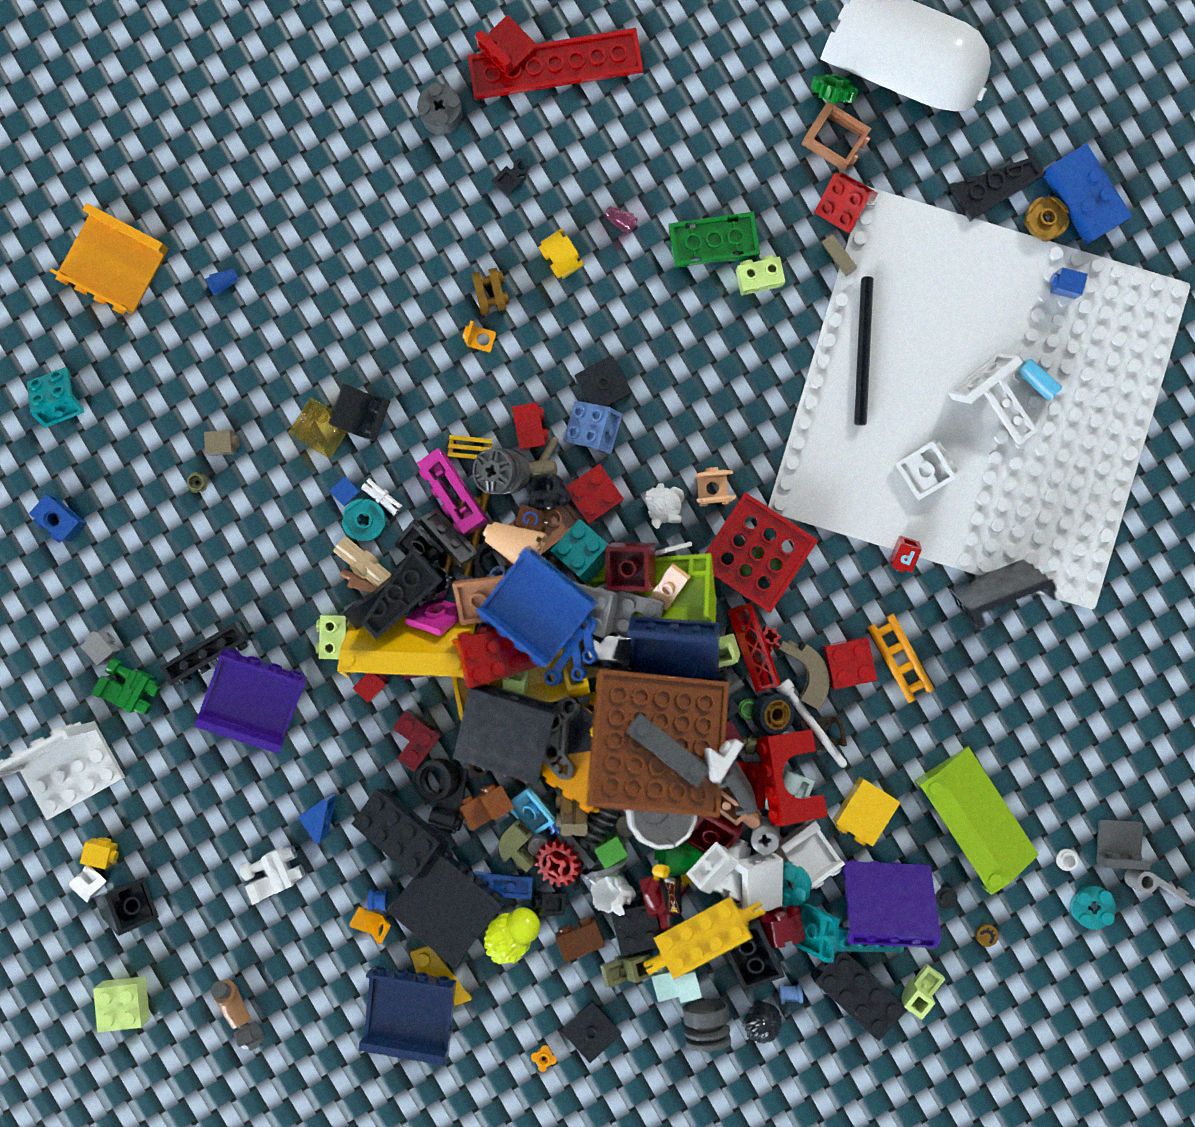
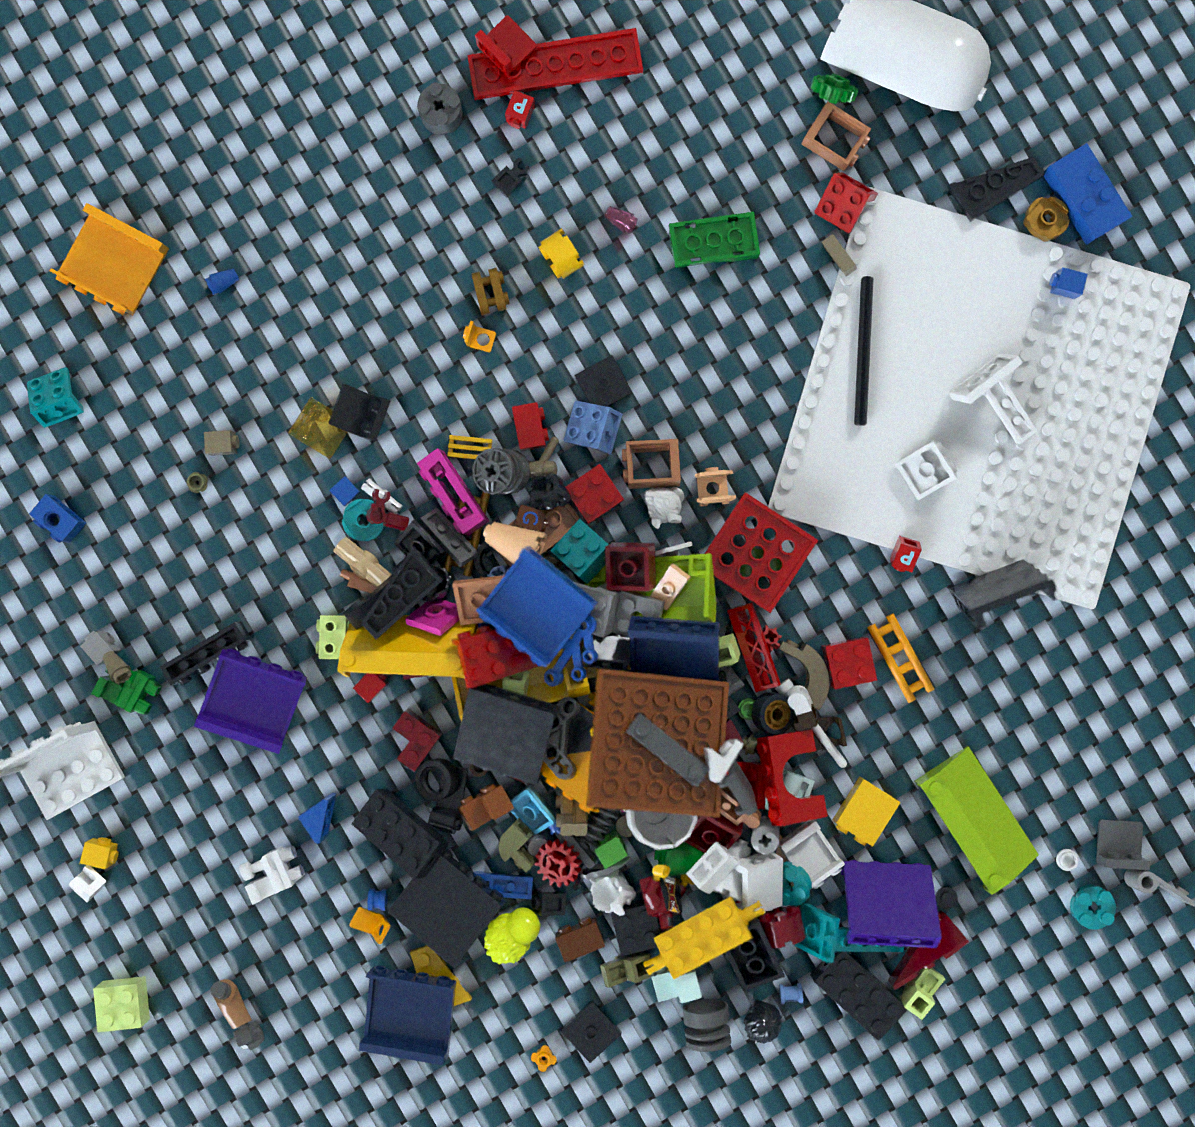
(116, 667): none -> dark tan cone
(127, 906): black slope -> none
(377, 515): none -> dark red bar
(519, 110): none -> red brick
(652, 446): none -> nougat window
(760, 275): yellowish green brick -> none
(801, 702): none -> leg
(922, 958): none -> dark red wedge
(986, 935): pearl gold tile -> none
(1039, 379): medium azure brick -> none

